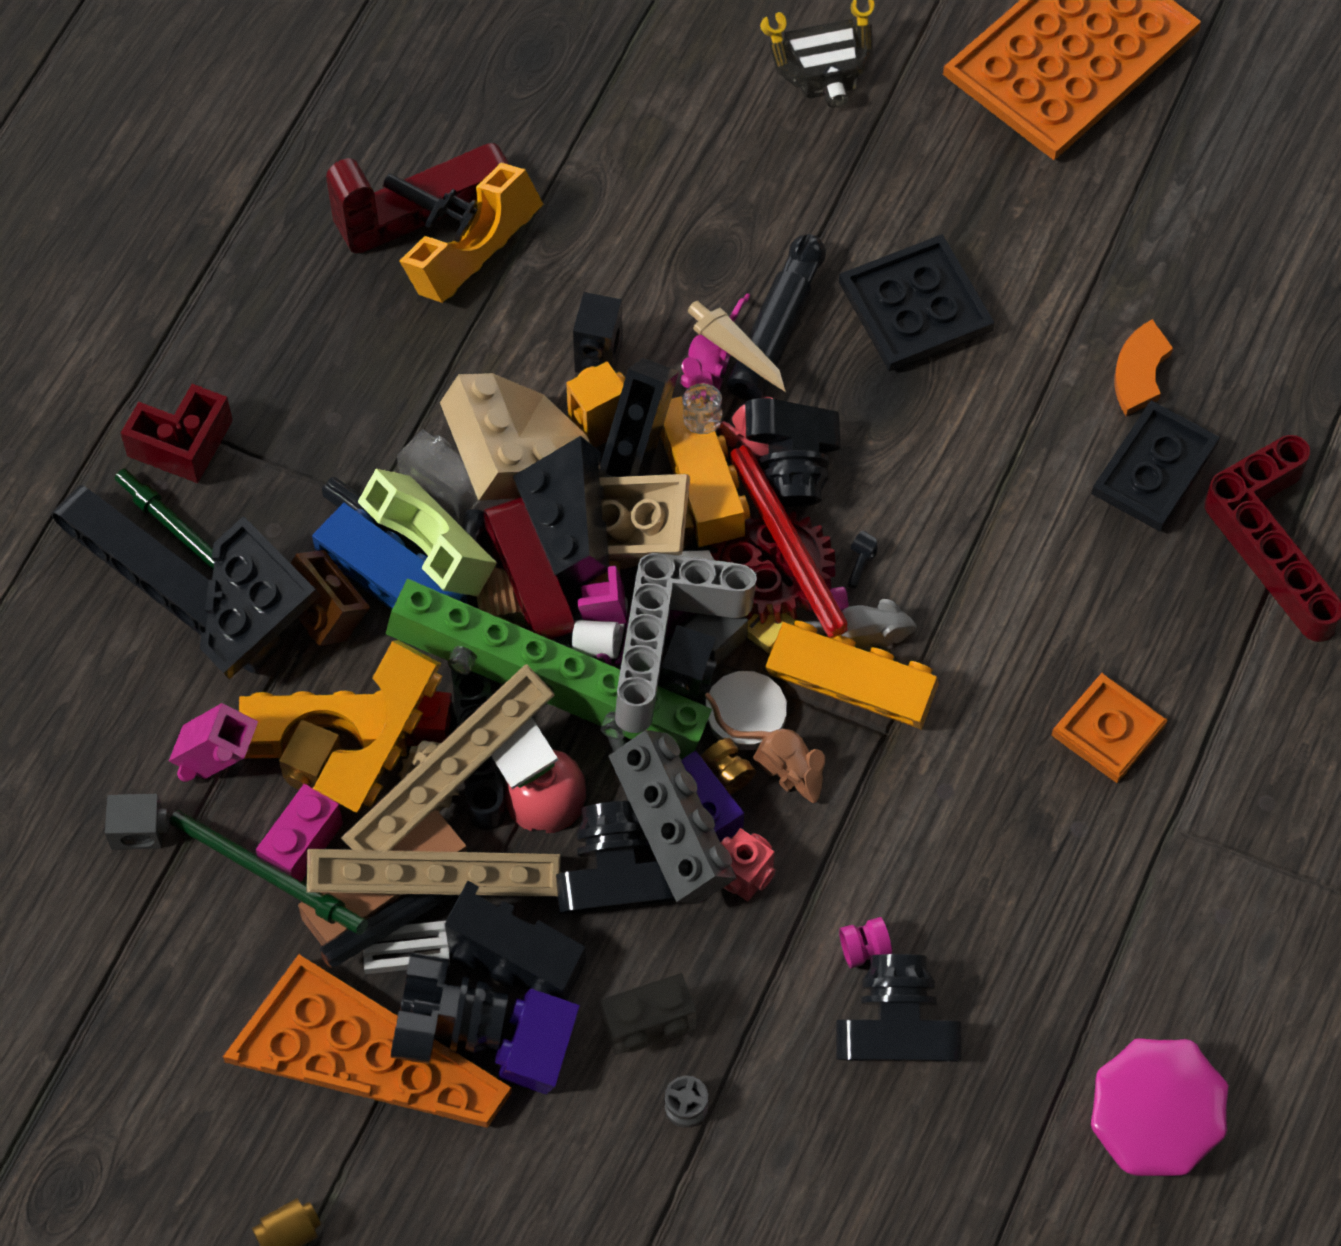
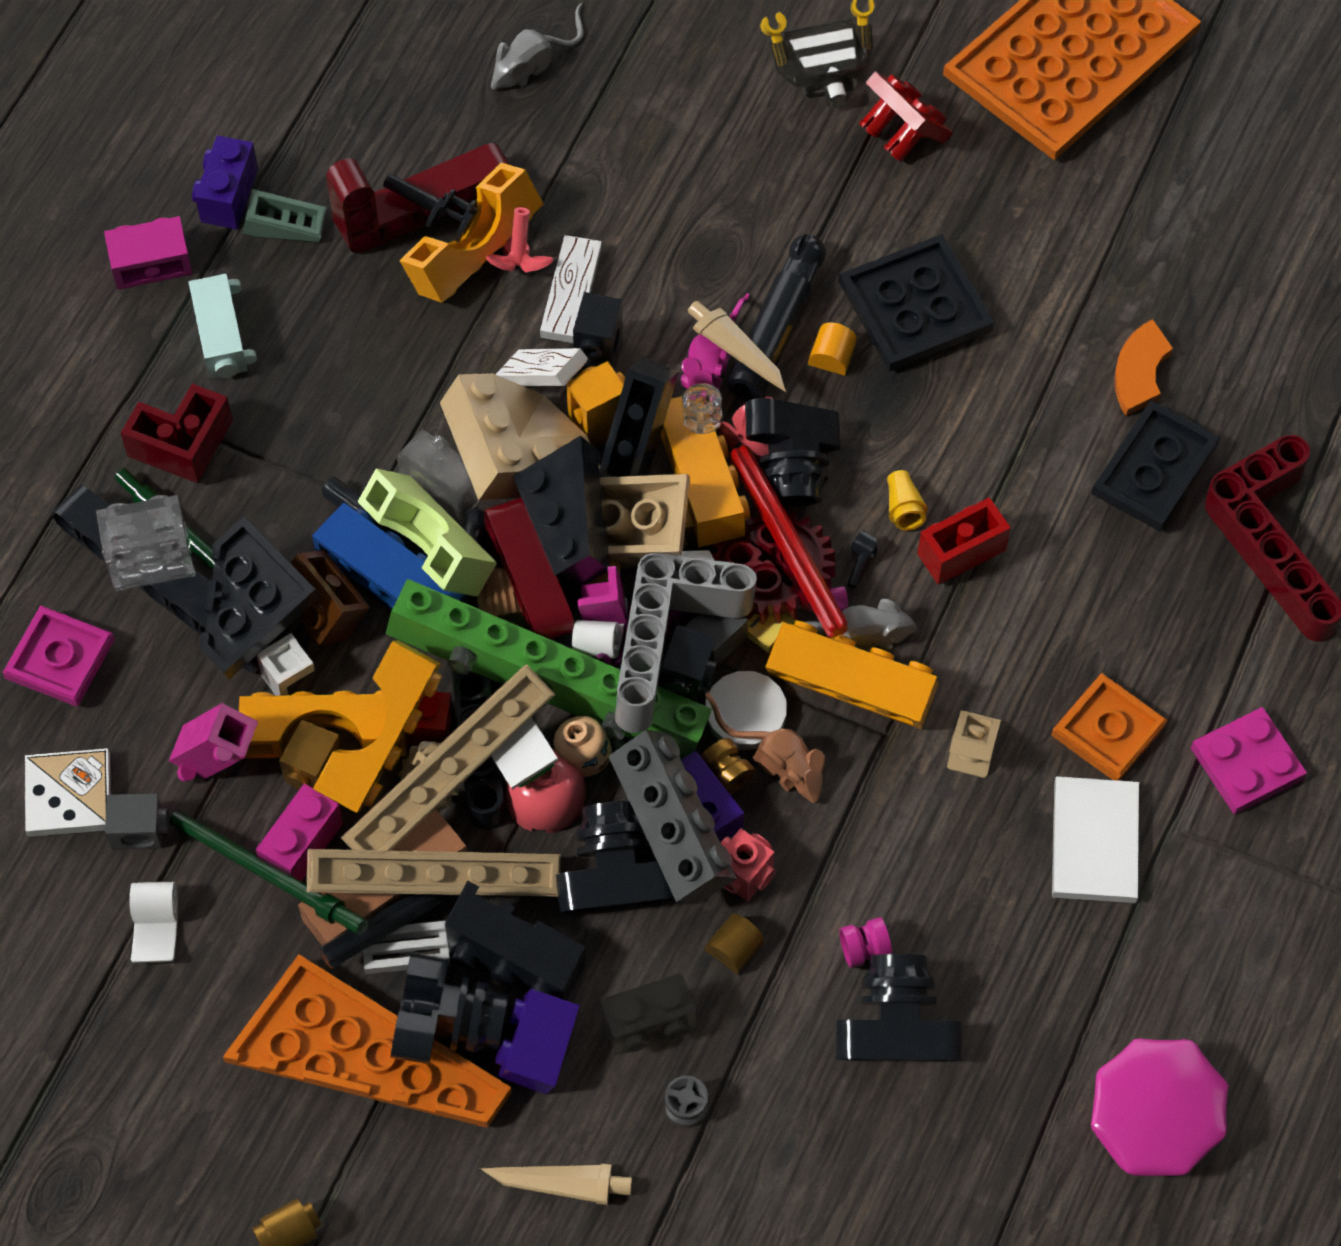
(58, 656): none -> dark pink plate
(66, 792): none -> tile
(145, 542): none -> clear piece
(148, 252): none -> dark pink brick
(155, 921): none -> white panel
(219, 326): none -> light aqua brick
(225, 182): none -> dark purple brick
(281, 229): none -> sand green slope
(284, 664): none -> white panel
(517, 248): none -> coral plant
(528, 55): none -> light grey animal
(543, 366): none -> white tile
(572, 278): none -> white tile
(578, 1182): none -> tan bar
(583, 744): none -> light nougat head
(735, 943): none -> pearl gold brick
(833, 348): none -> light orange brick
(905, 101): none -> red plate
(906, 505): none -> yellow cone
(963, 540): none -> red brick
(973, 744): none -> tan slope
(1095, 839): none -> white tile
(1248, 760): none -> dark pink plate

